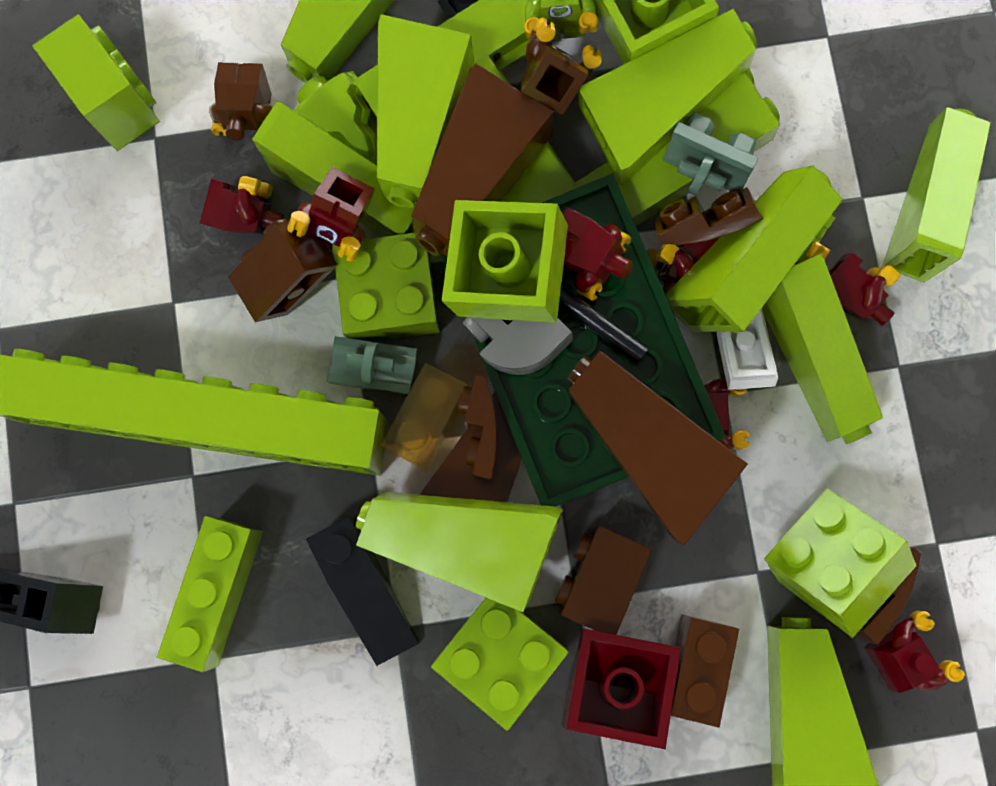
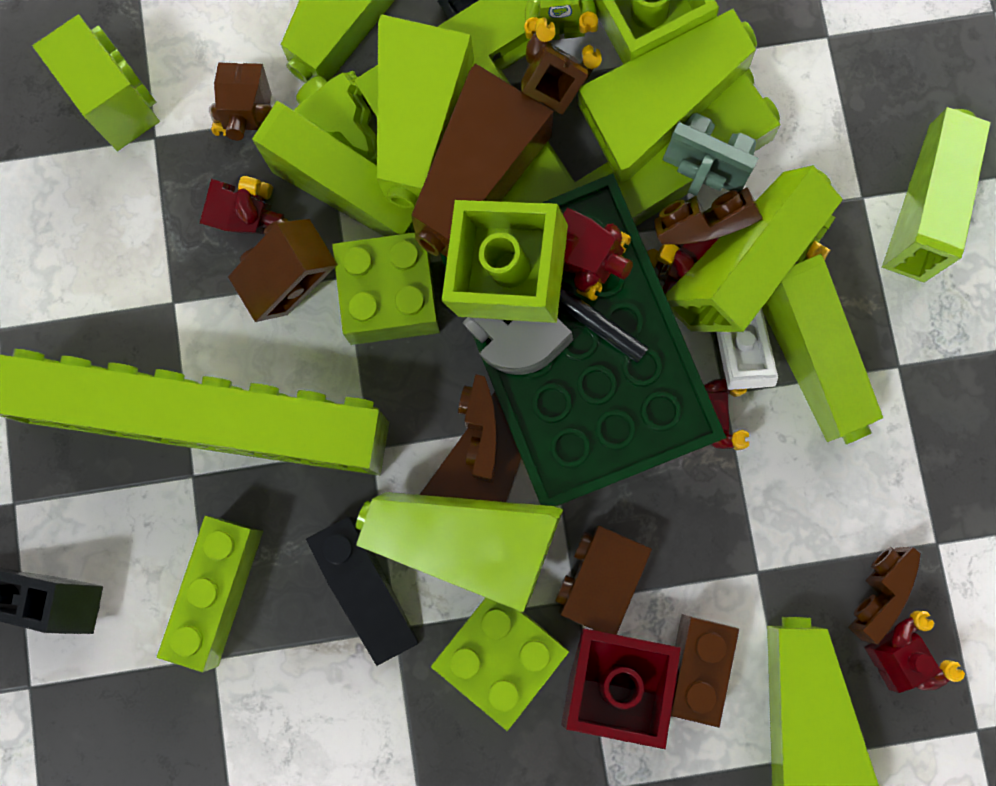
(335, 213): dark red piece -> none
(372, 366): sand green hips -> none
(424, 418): clear yellow brick -> none
(660, 449): reddish brown slope -> none
(841, 562): lime brick -> none
(862, 291): dark red piece -> none

